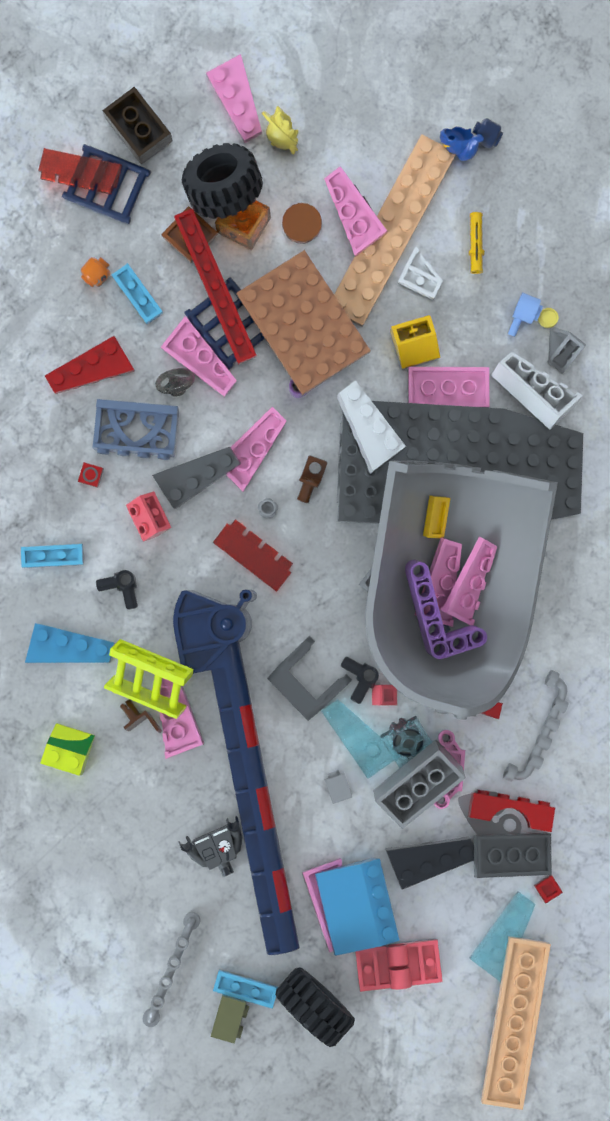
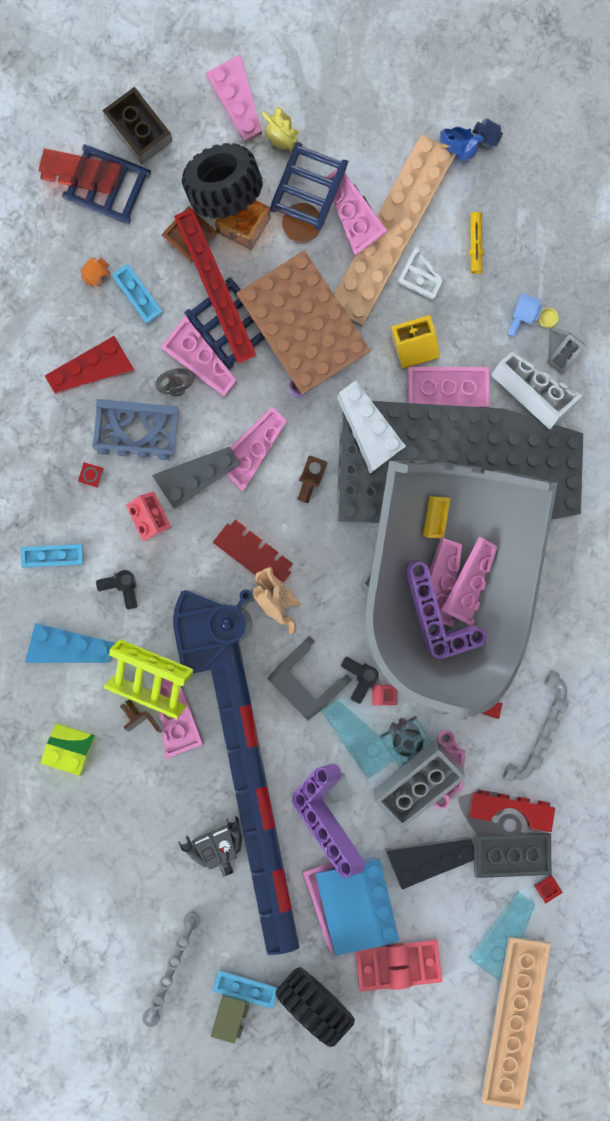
(267, 503): light grey plate -> none
(274, 598): none -> light nougat animal
(323, 824): none -> medium lavender beam
(324, 203): none -> dark blue bar

